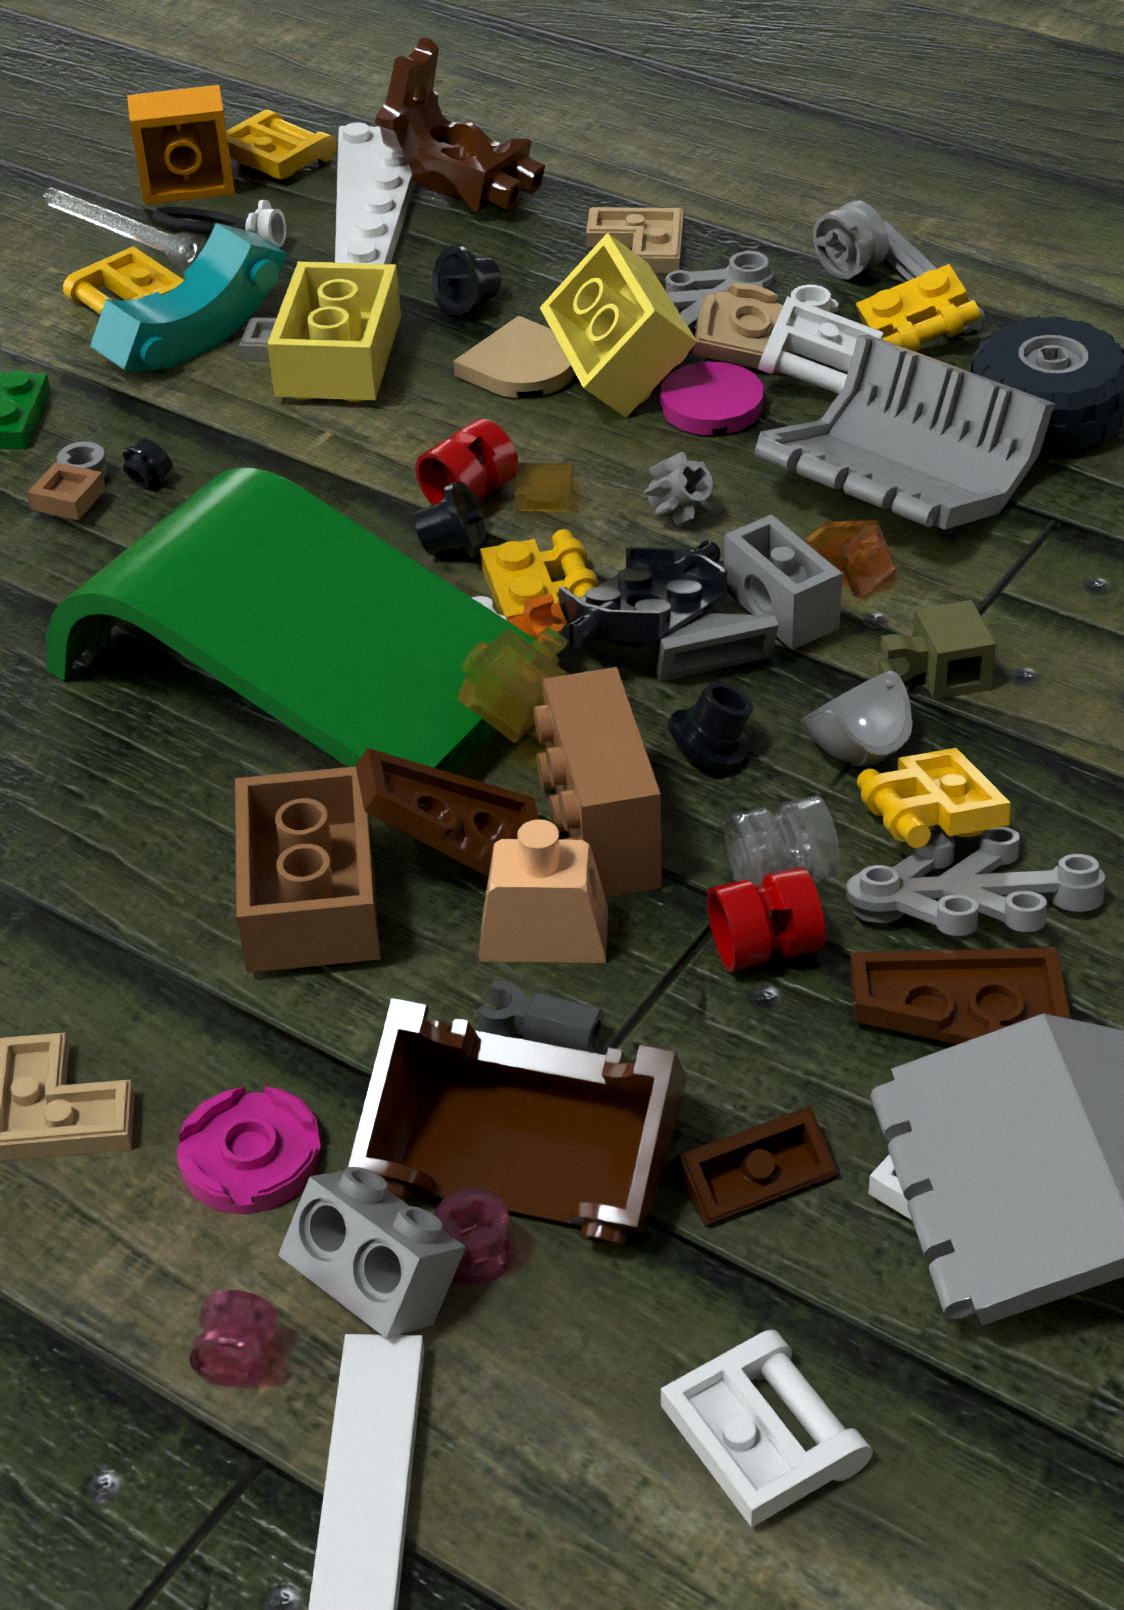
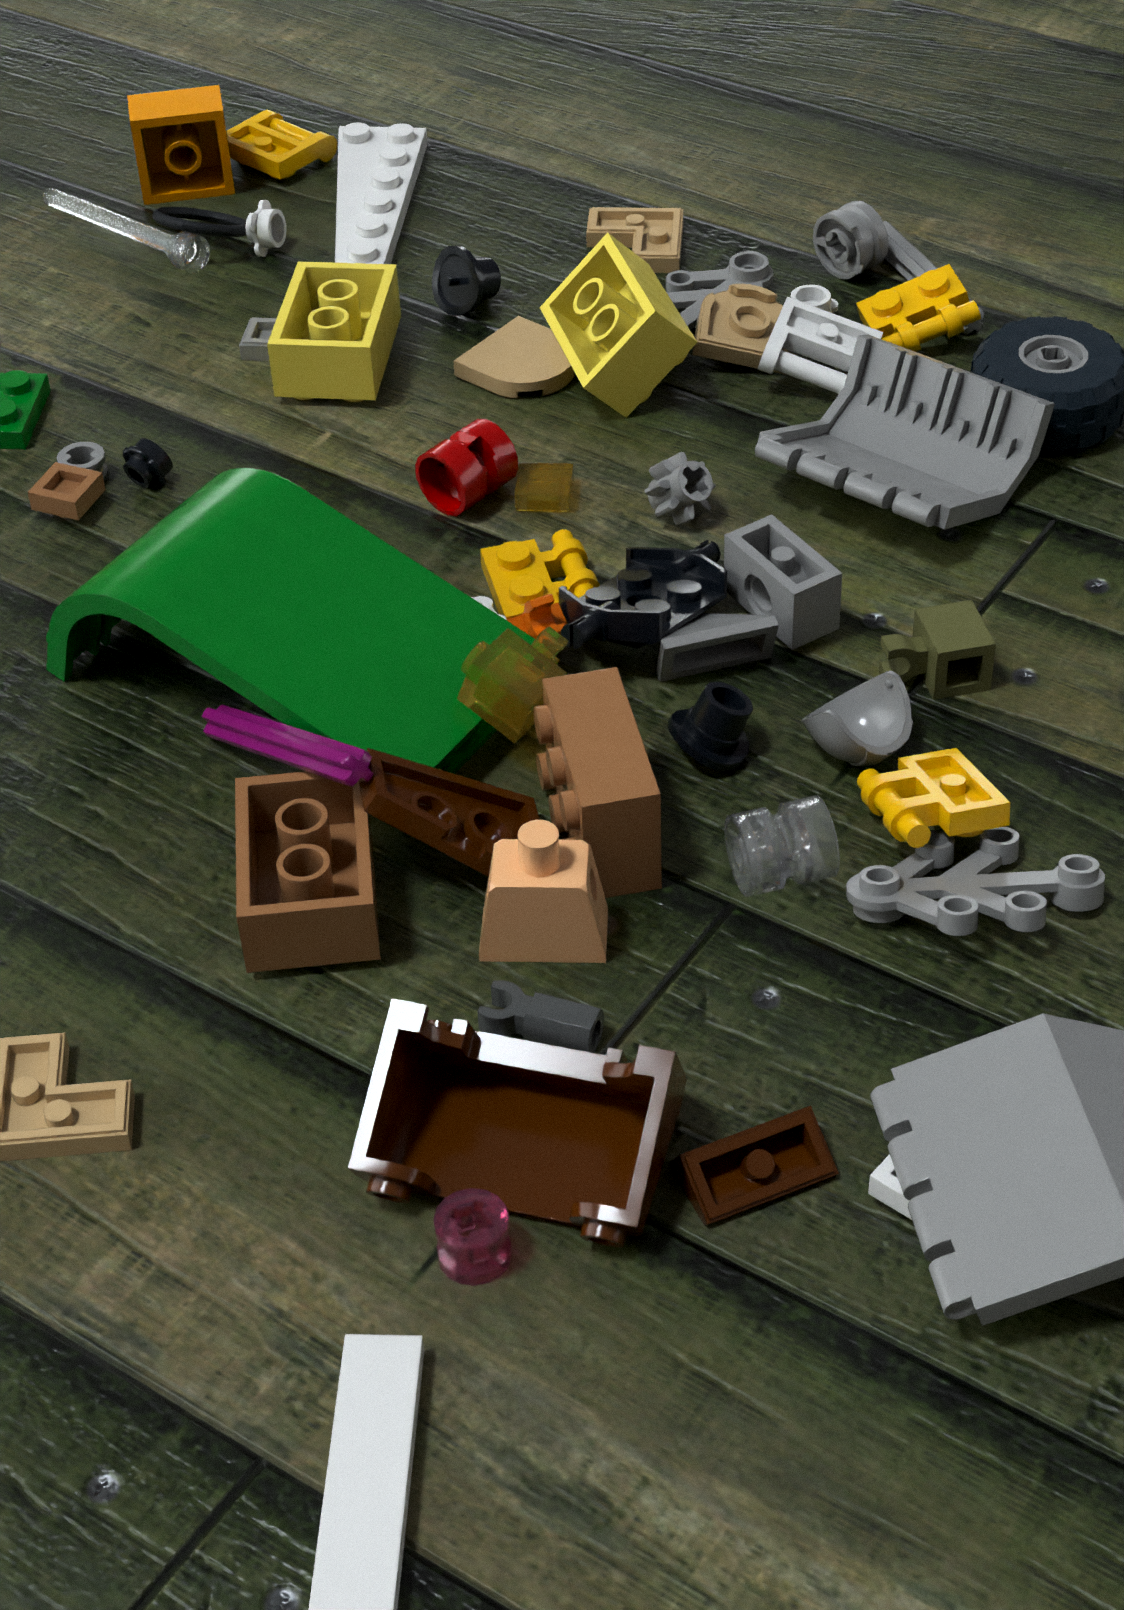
(126, 274): yellow plate -> none
(198, 314): teal brick -> none
(233, 1338): clear pink wheel -> none
(249, 1150): dark pink tile -> none
(288, 745): none -> magenta axle
(372, 1250): light grey brick -> none
(452, 523): black piece -> none
(471, 162): reddish brown hips -> none
(711, 398): dark pink tile -> none
(743, 921): red wheel -> none
(747, 1441): white plate -> none
(855, 549): clear orange bracket -> none
(956, 991): reddish brown wing -> none

